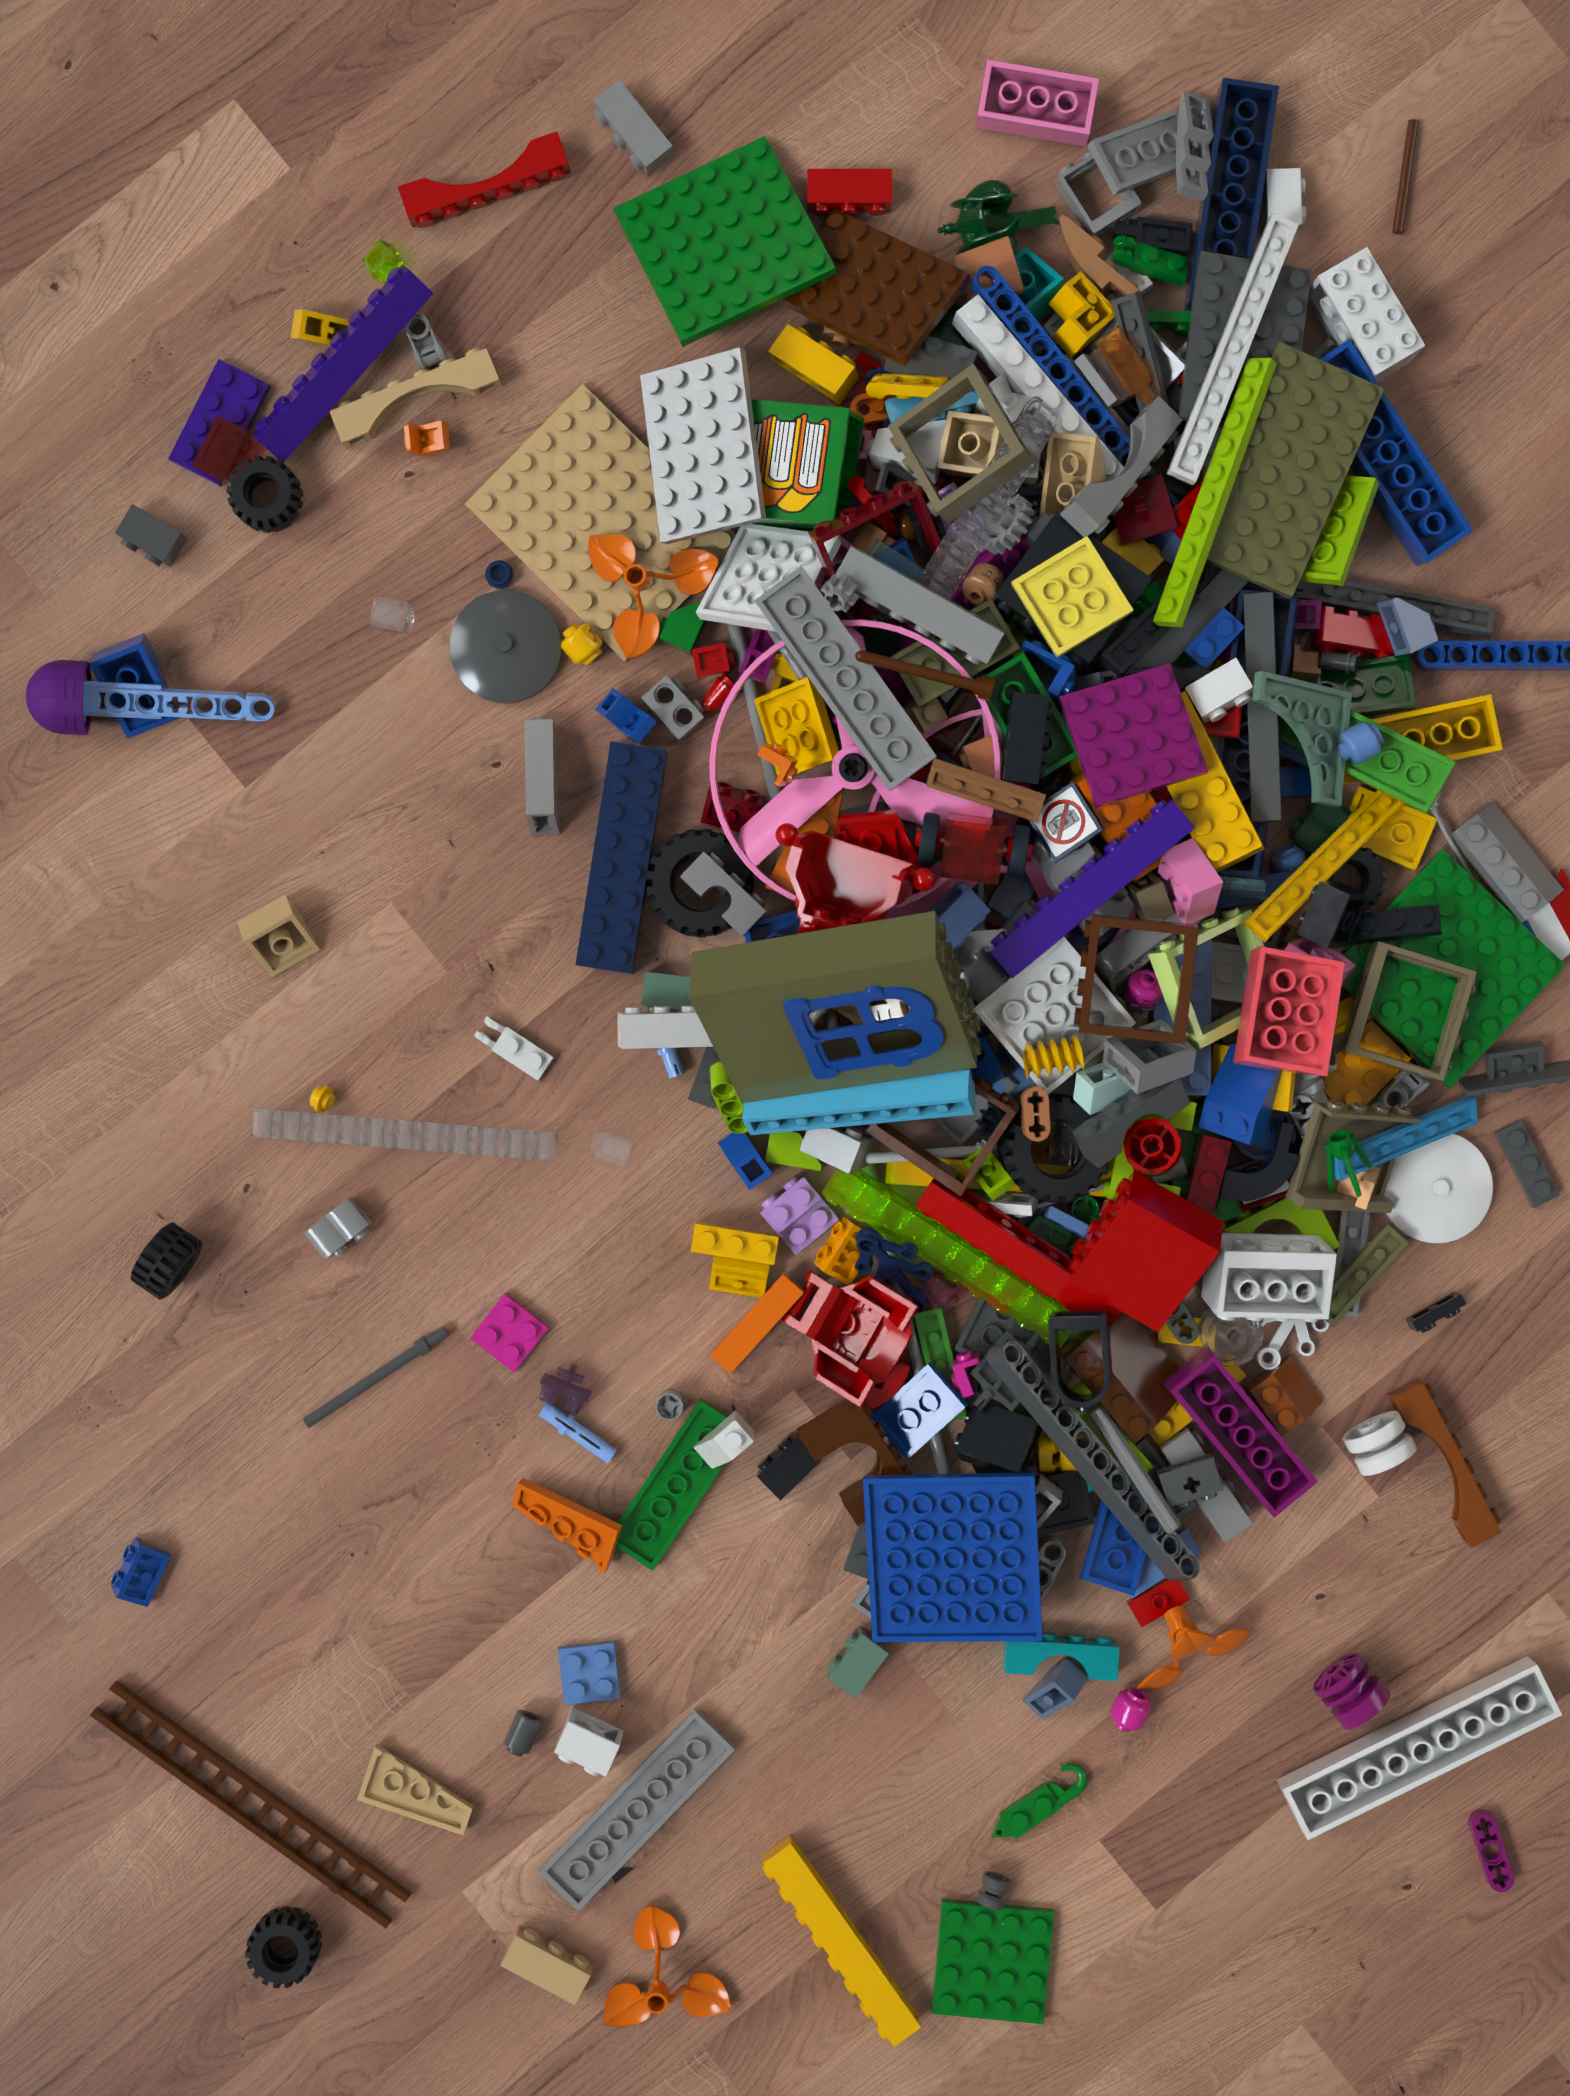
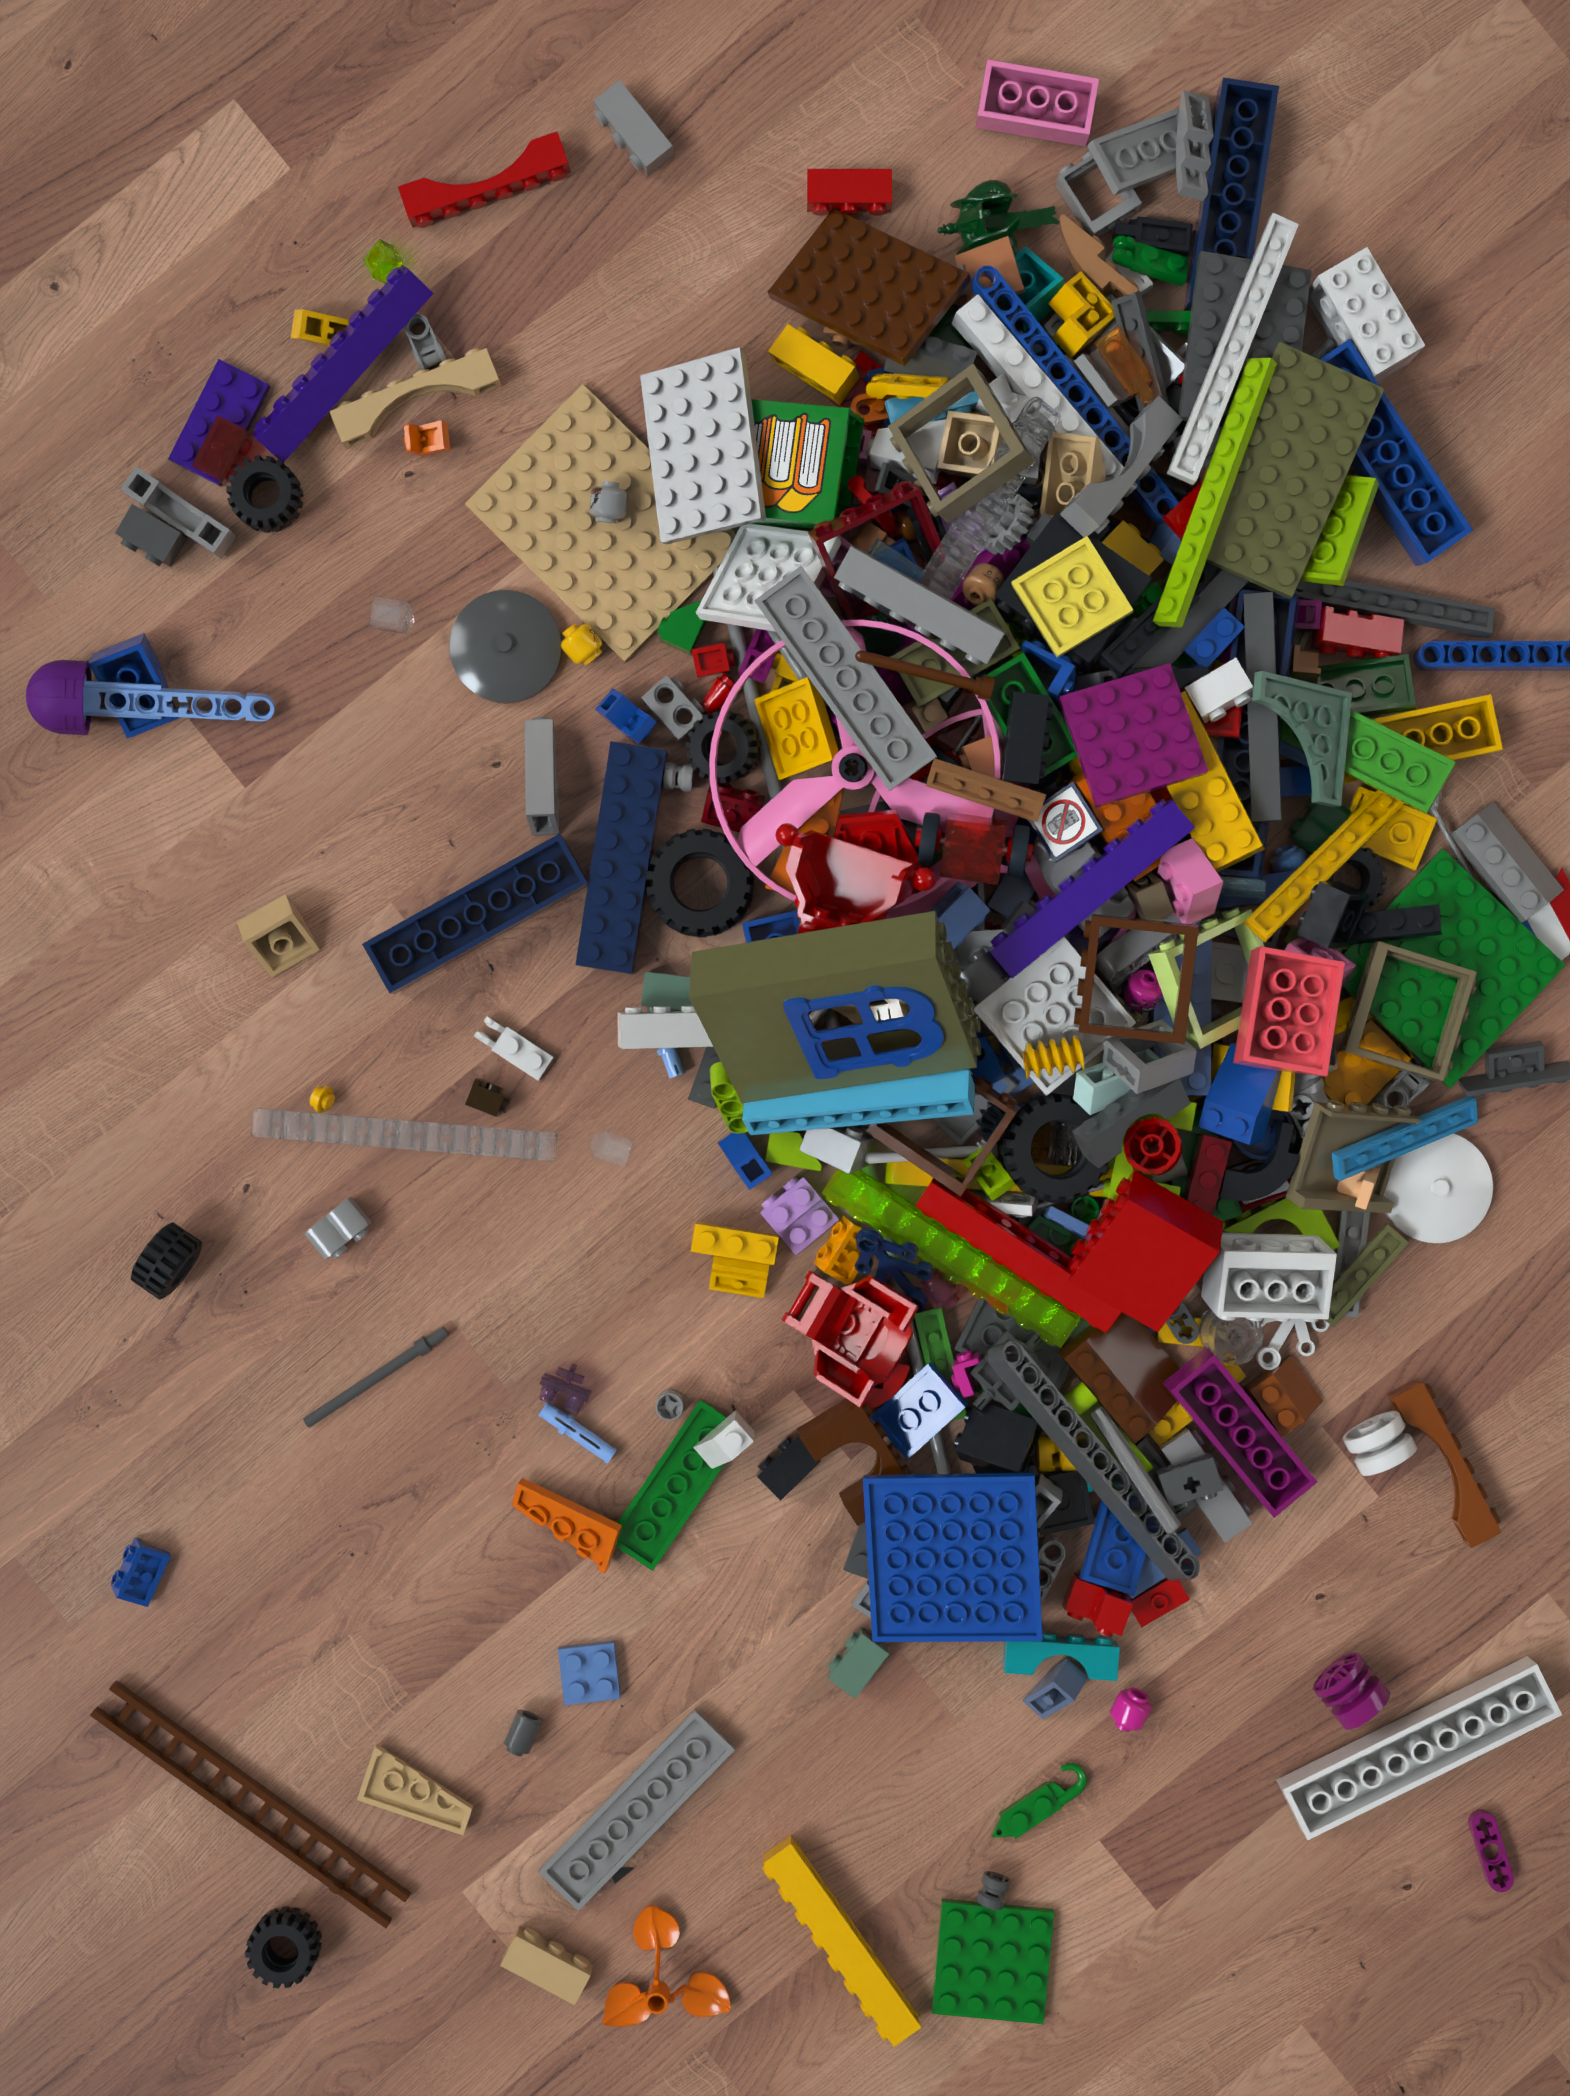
(178, 512): none -> light grey arch
(475, 914): none -> dark blue brick
(488, 1098): none -> dark brown brick
(499, 574): dark blue plate -> none
(509, 1332): dark pink plate -> none
(588, 1742): white brick -> none
(608, 502): none -> light grey head
(614, 556): orange plant -> none
(685, 777): none -> light grey wheel
(707, 873): light grey arch -> none
(724, 241): green plate -> none
(746, 746): none -> black tyre
(757, 1323): orange tile -> none
(777, 755): orange bracket -> none
(839, 593): light grey gear -> none
(1028, 1114): nougat beam -> none
(1079, 1321): black window -> none
(1102, 1605): none -> red brick
(1145, 511): dark red piece -> none
(1189, 1642): orange plant -> none
(1283, 195): white brick -> none
(1339, 661): dark grey pin -> none
(1341, 1145): green plant -> none
(1360, 742): medium blue head -> none
(1405, 176): reddish brown bar -> none
(1406, 626): sand blue slope -> none
(1445, 1307): black plate -> none
(1526, 1163): dark grey plate -> none

